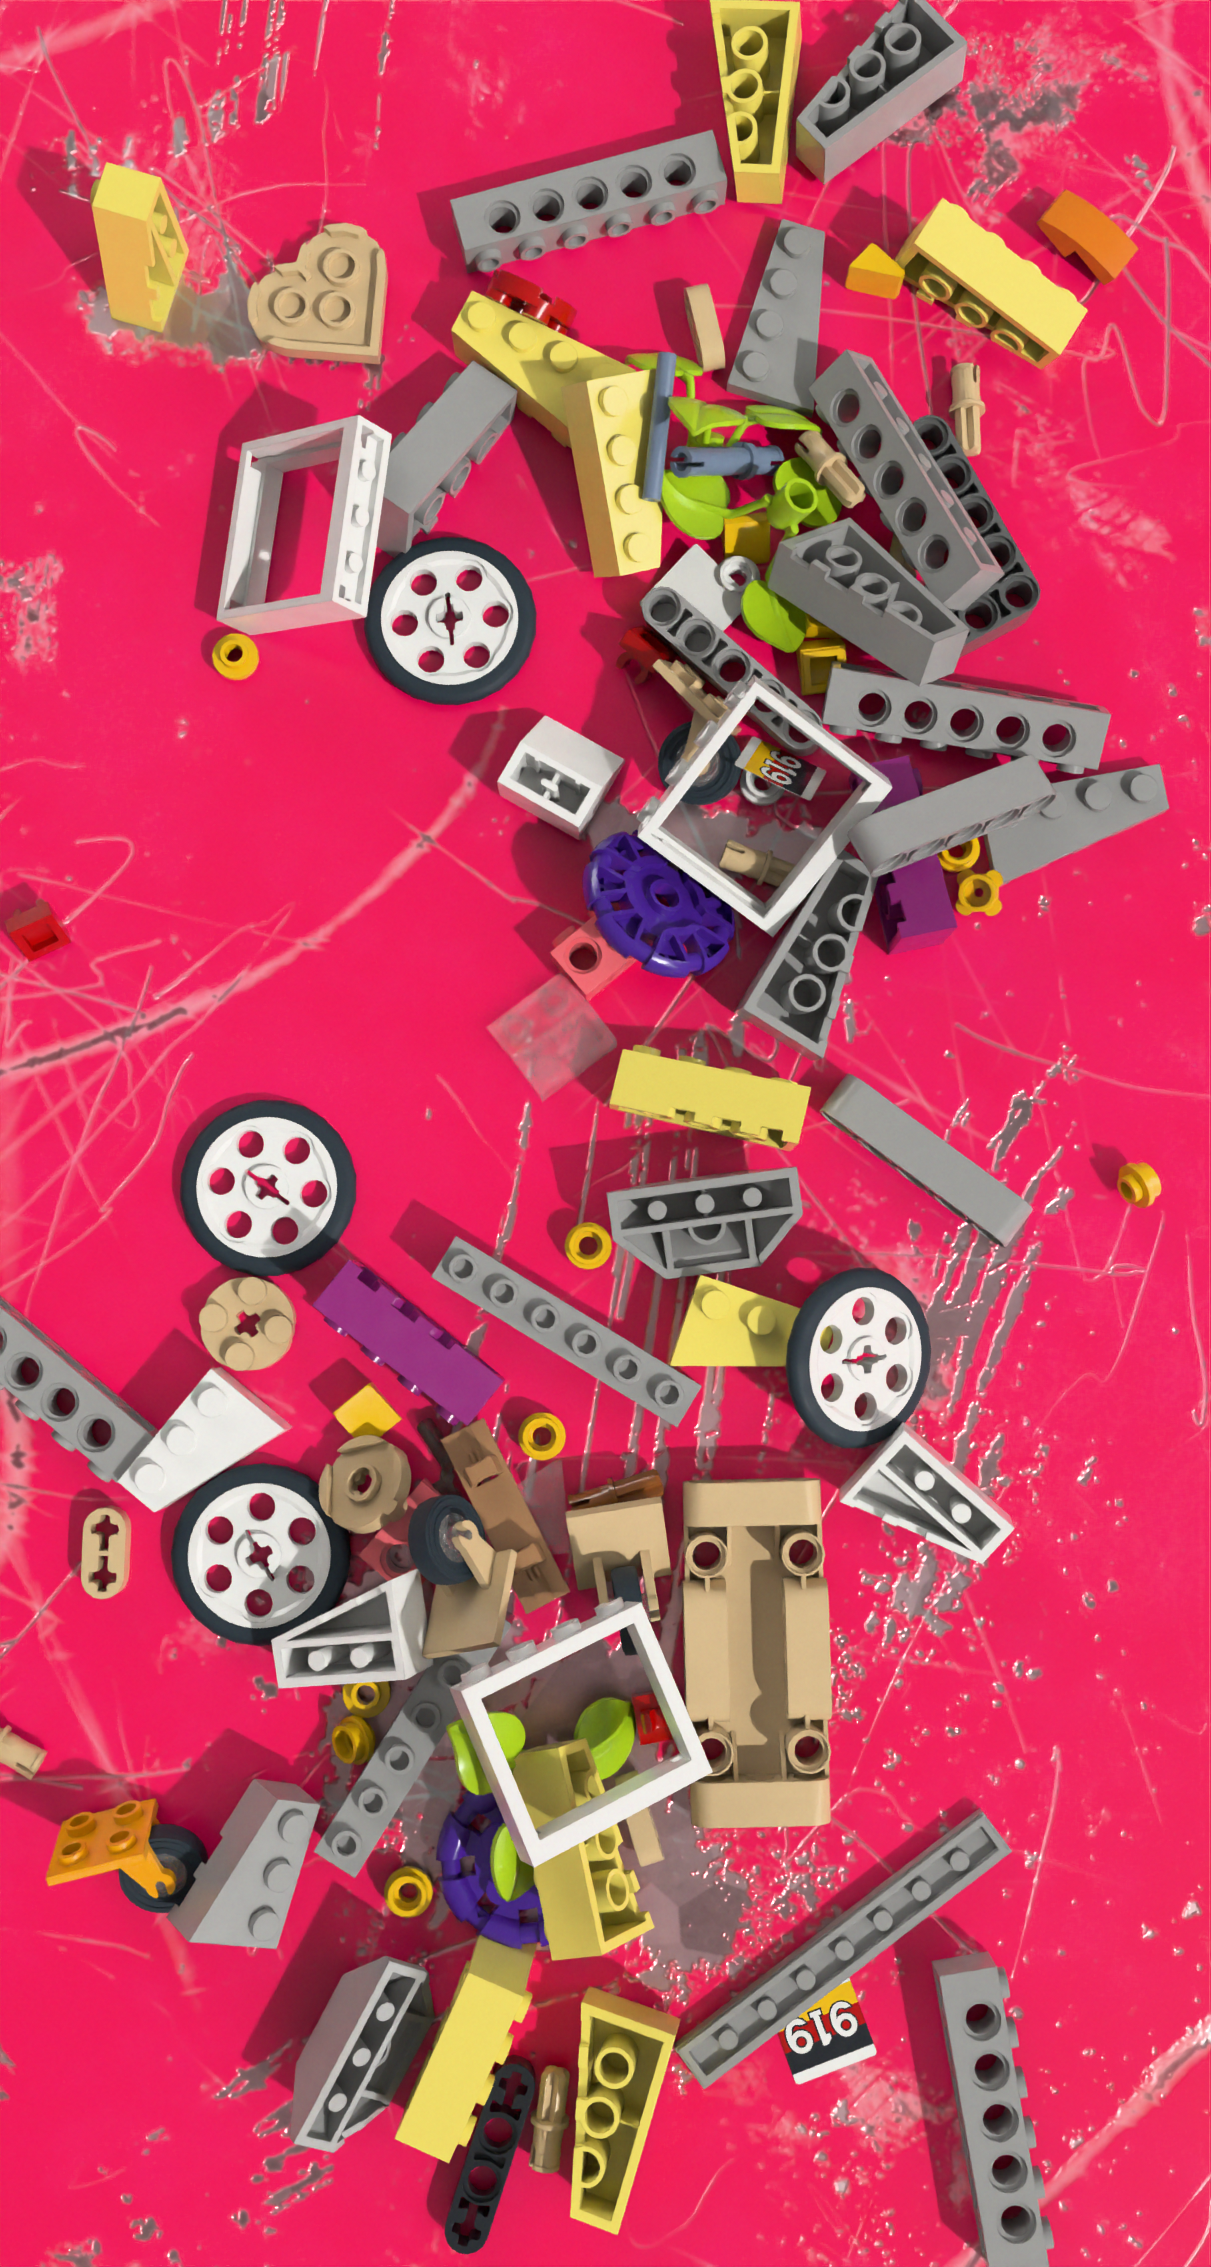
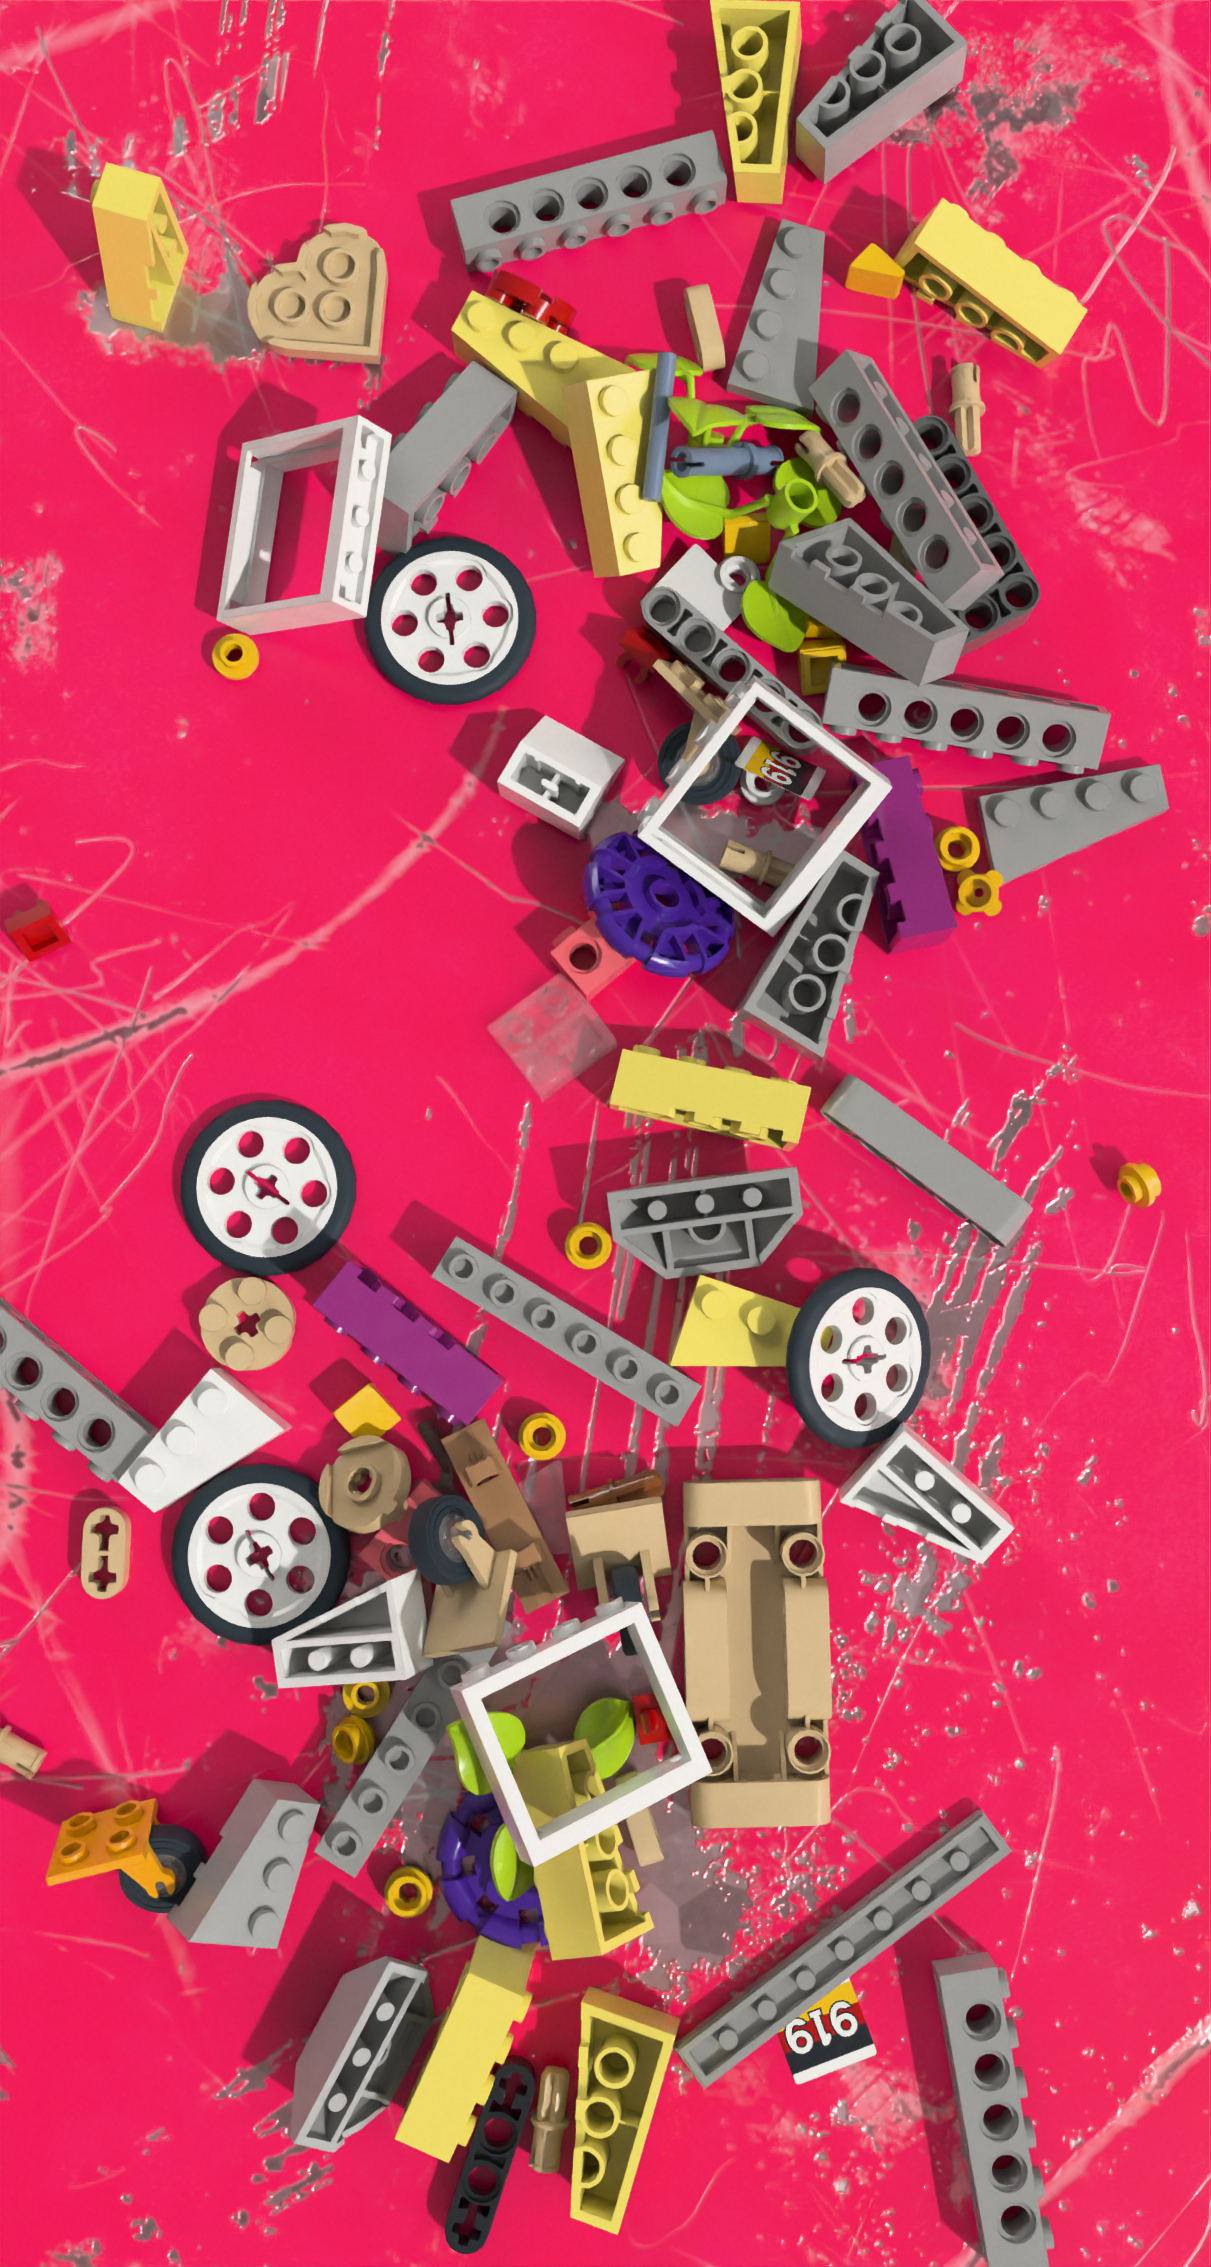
(951, 815): light grey beam -> none
(1080, 227): orange slope -> none

